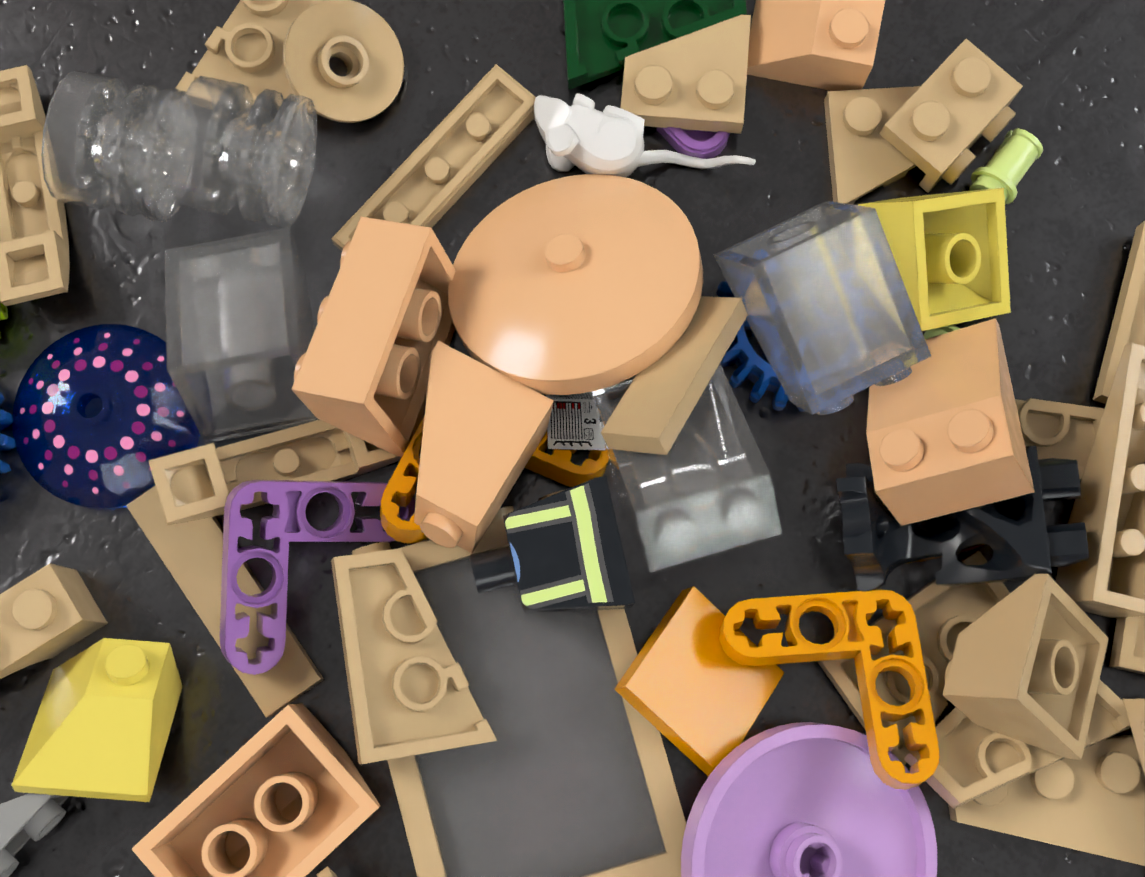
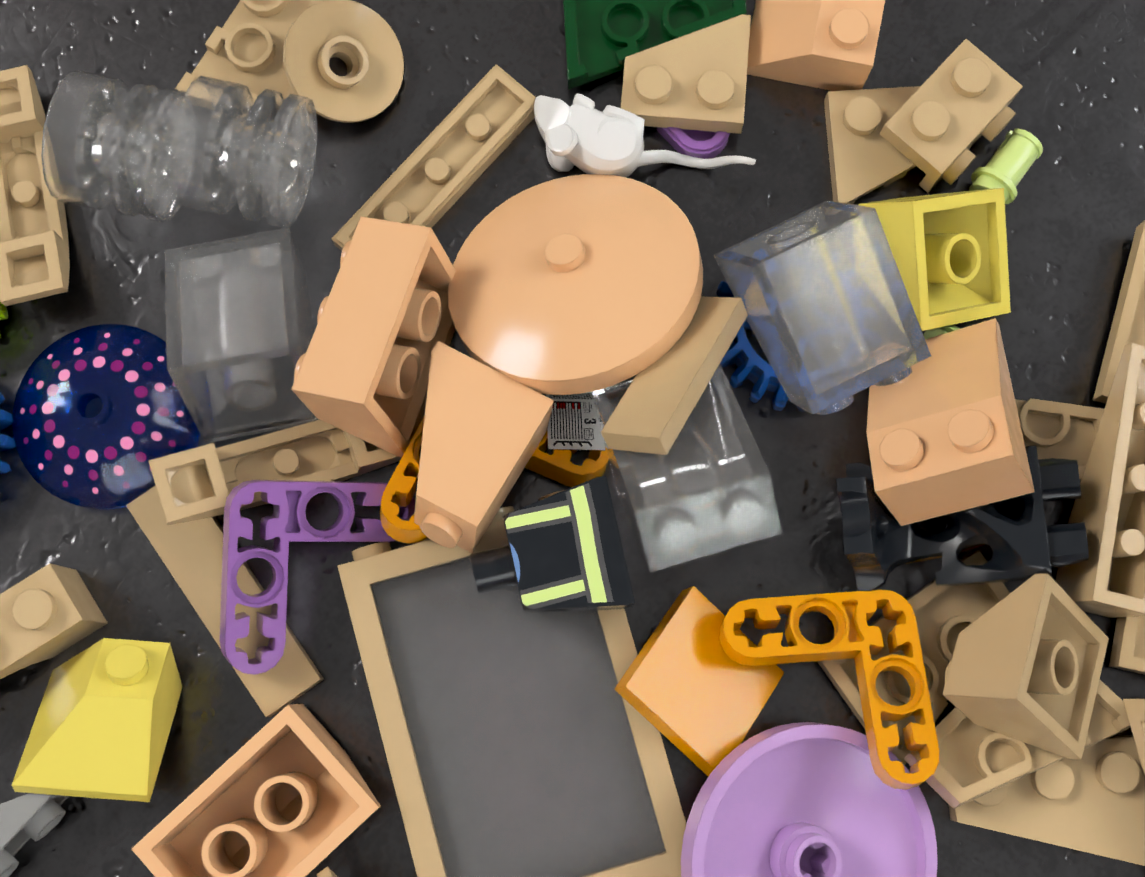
(399, 670): tan wing -> none

